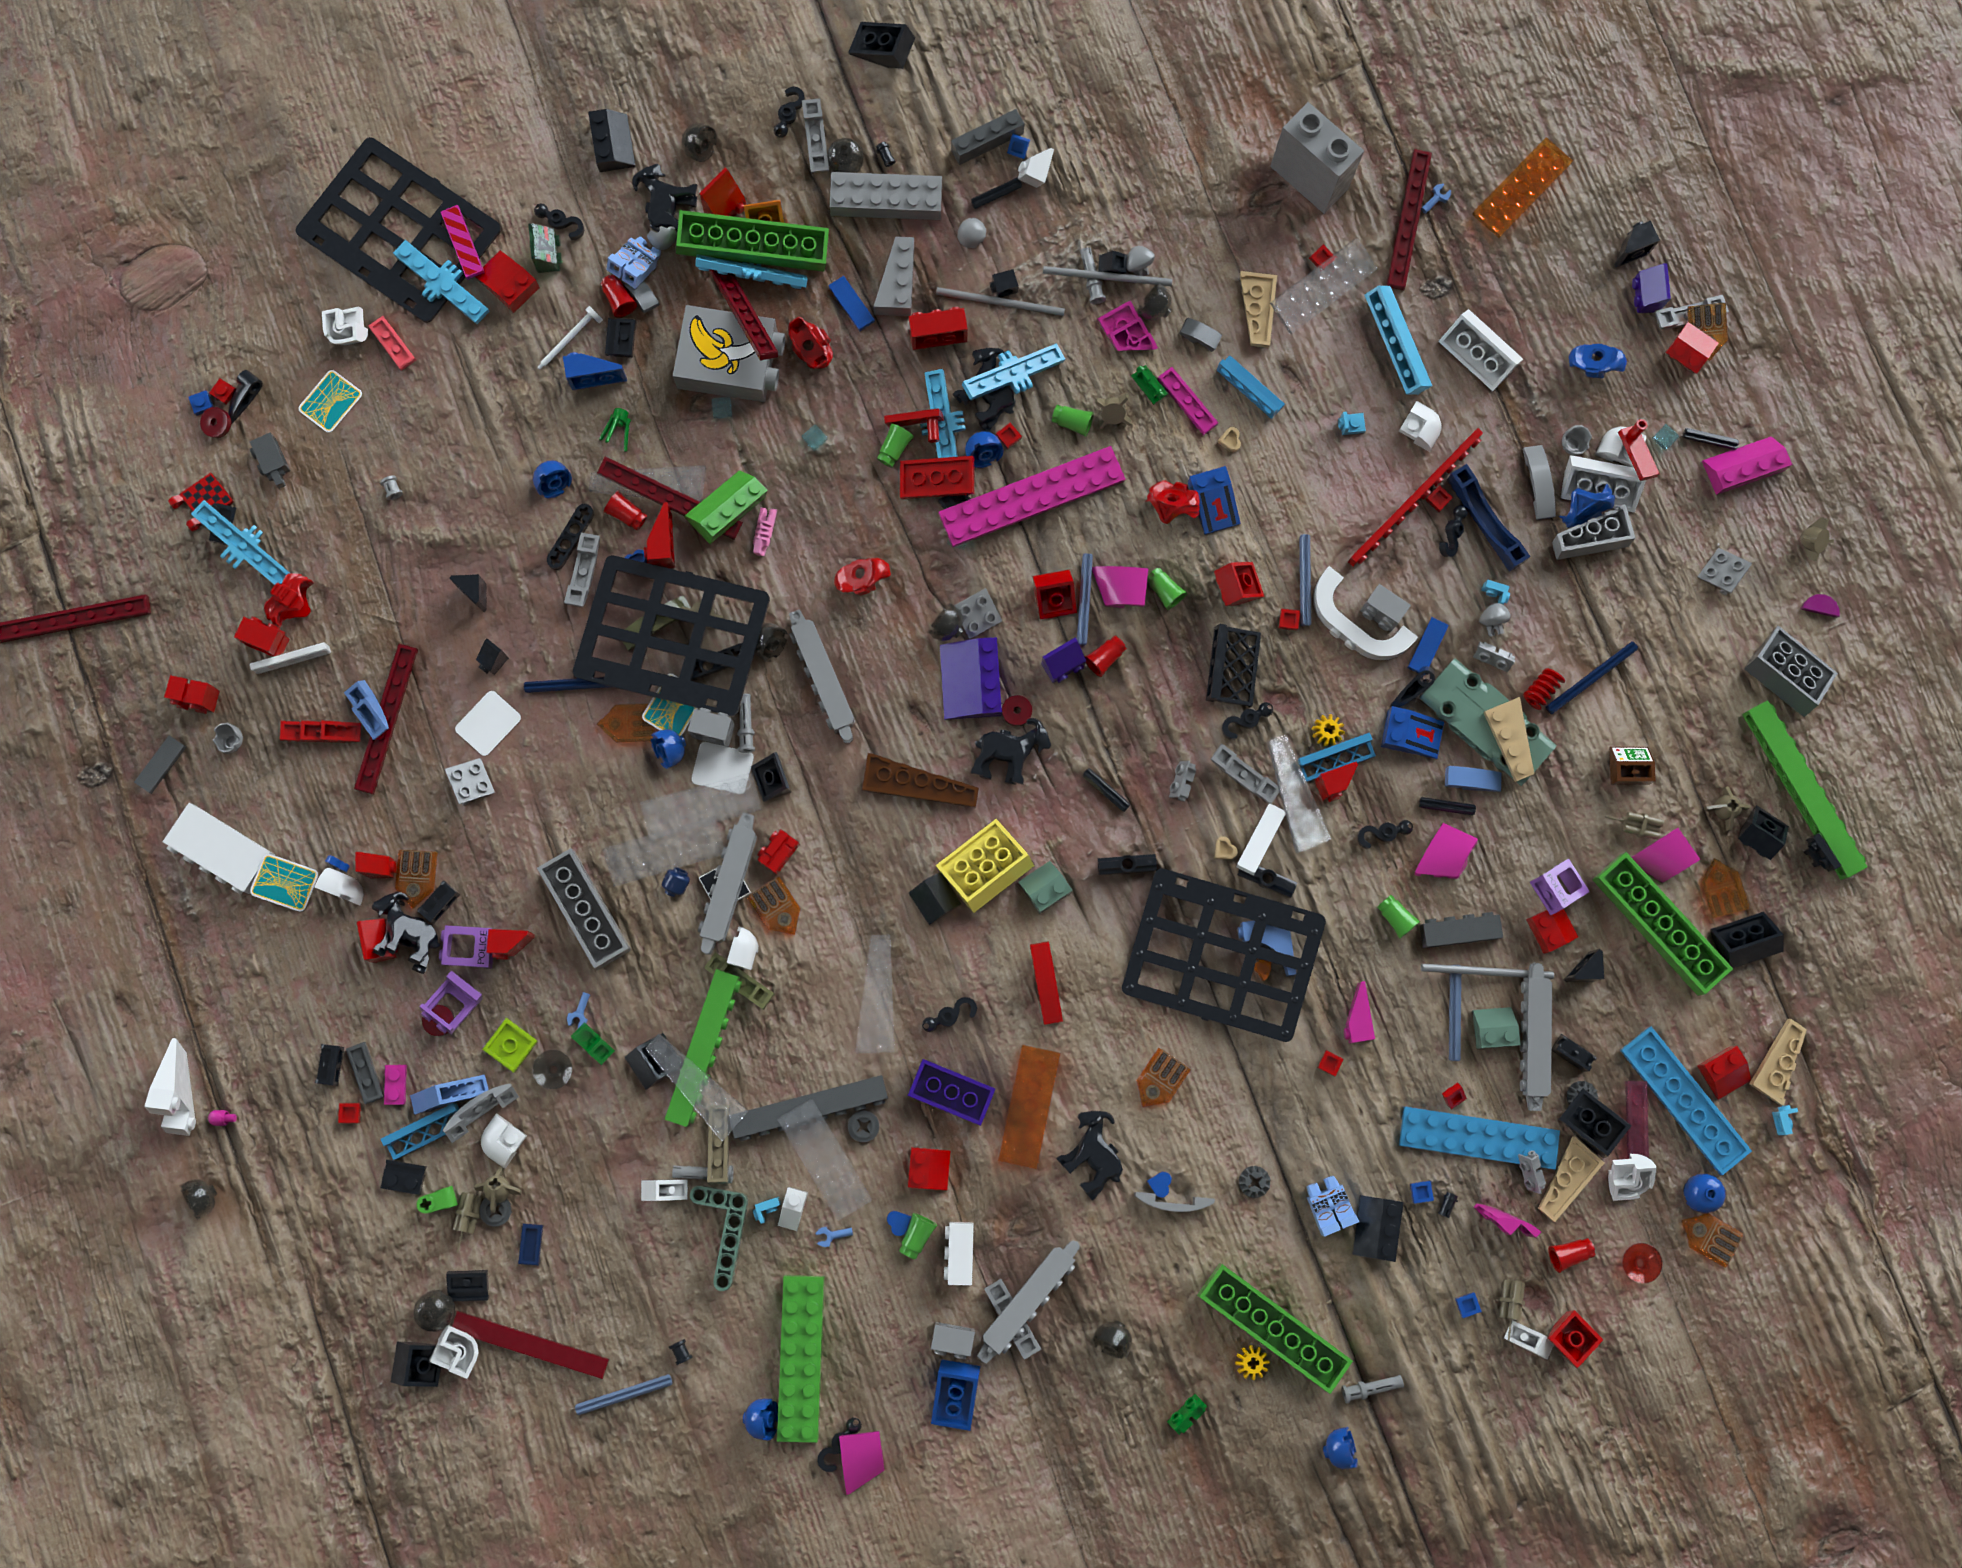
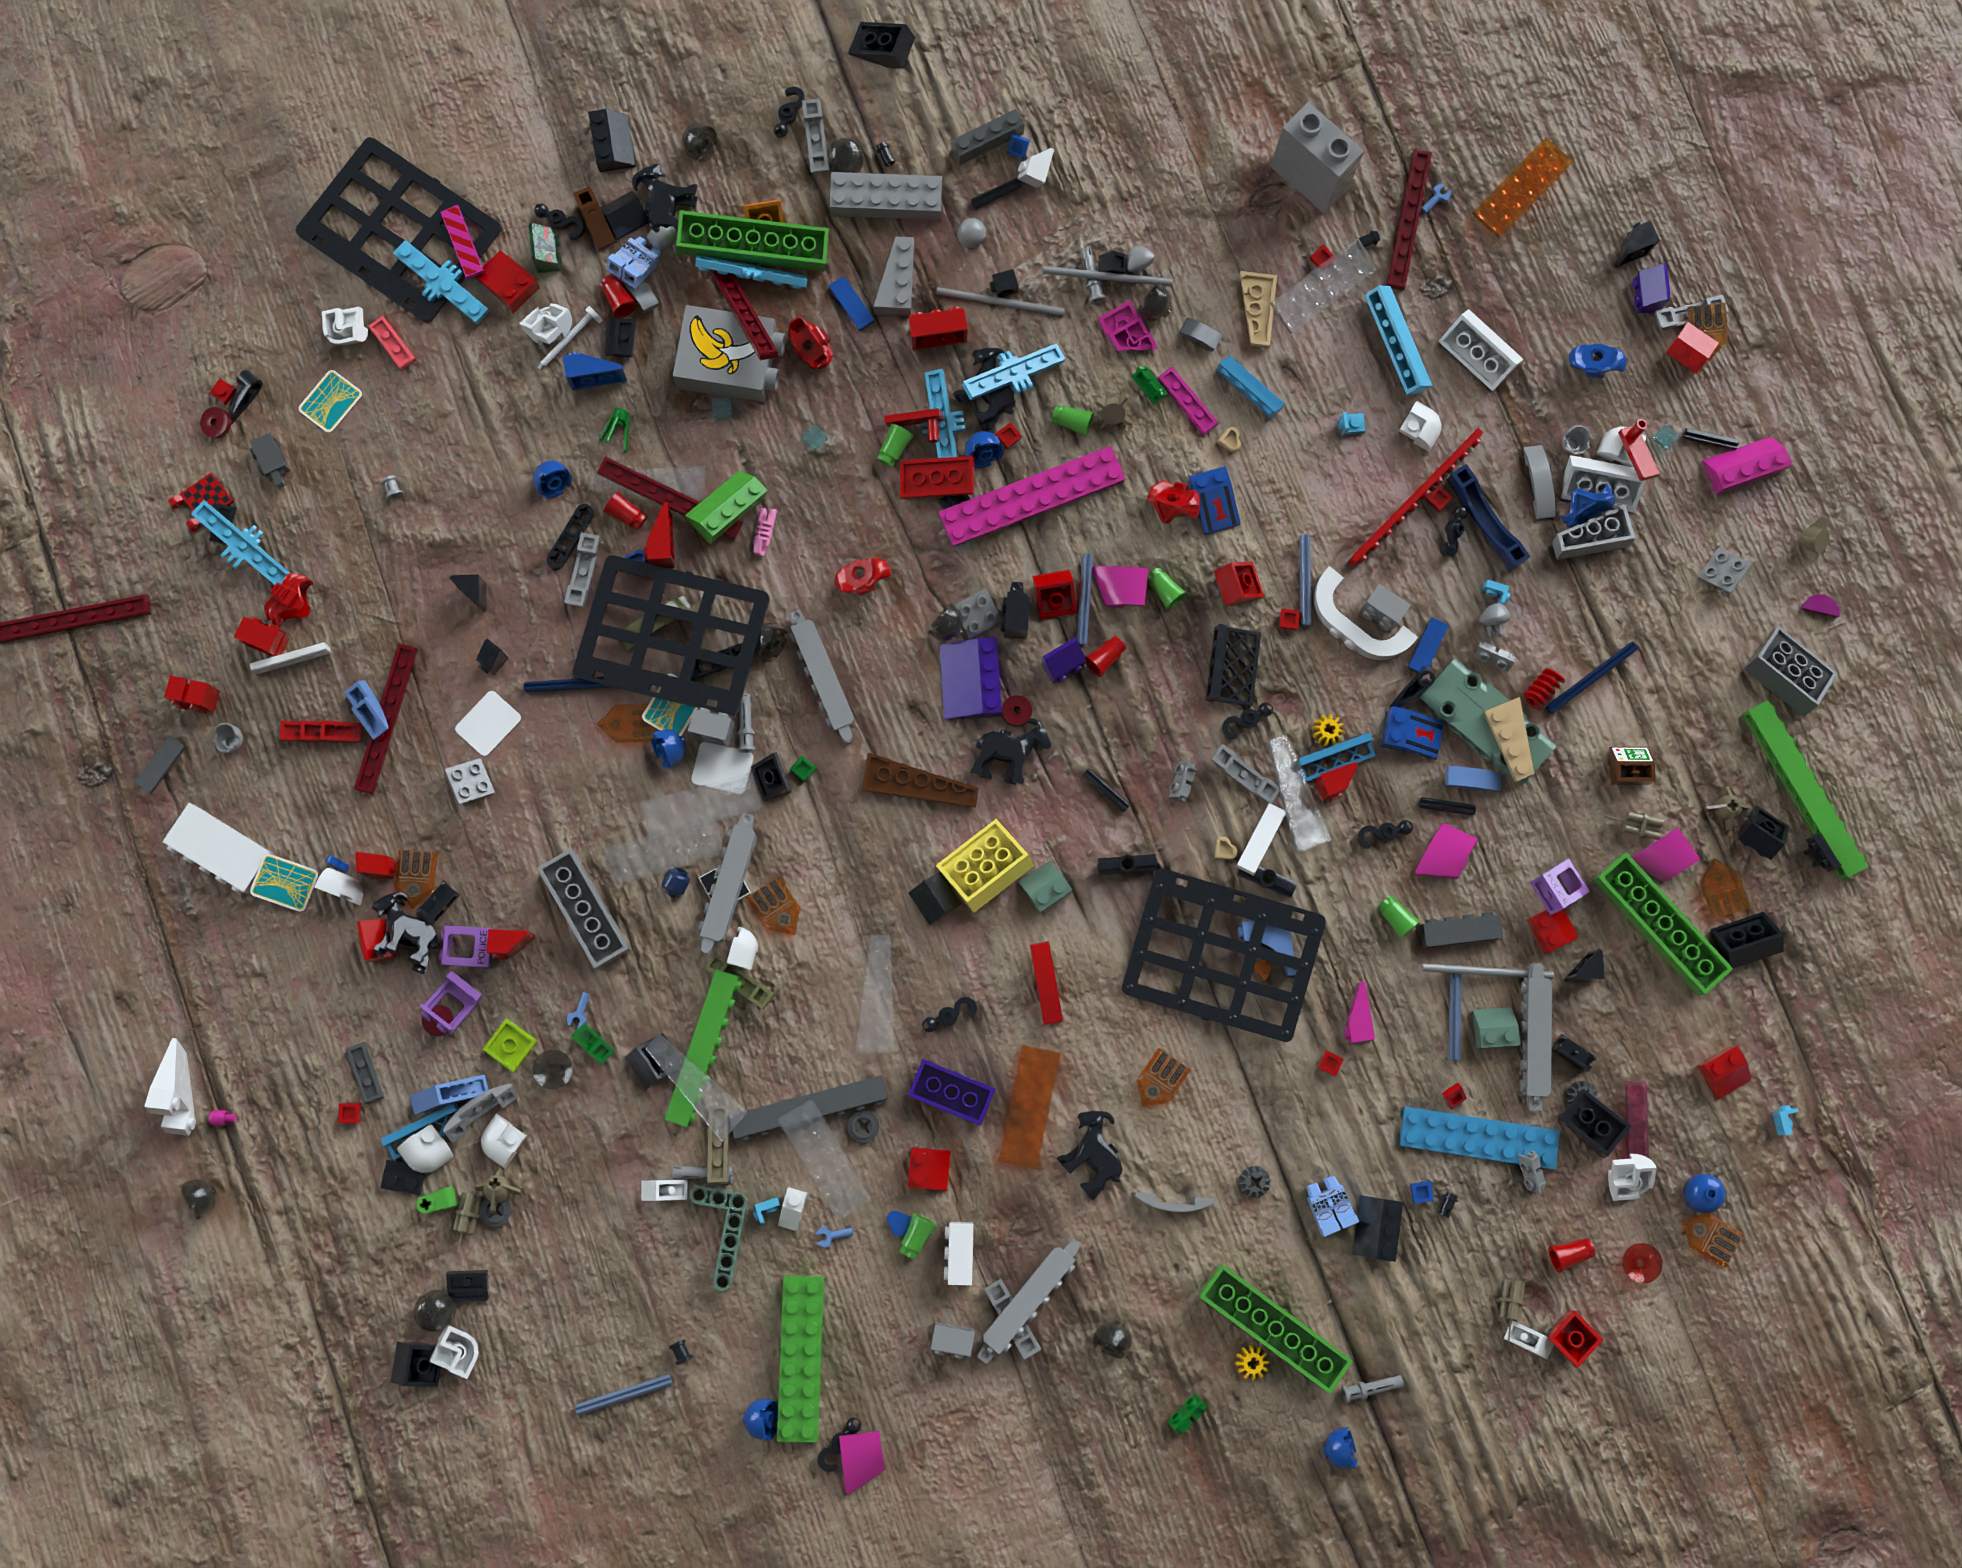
(200, 402): blue plate -> none
(330, 1065): black hinge -> none
(395, 1085): dark pink plate -> none
(425, 1150): none -> white brick
(530, 1244): dark blue tile -> none
(531, 1345): dark red tile -> none
(547, 323): none -> white brick
(594, 217): none -> reddish brown slope
(625, 214): none -> black slope
(722, 196): red slope -> none
(778, 851): red brick -> none
(803, 769): none -> green tile
(955, 1394): blue slope -> none
(1016, 607): none -> black hinge
(1160, 1183): blue tile -> none
(1369, 239): none -> black pin
(1468, 1305): blue plate -> none
(1506, 1222): dark pink slope -> none
(1572, 1175): tan wing -> none
(1685, 1100): dark azure plate -> none
(1776, 1068): tan wing -> none

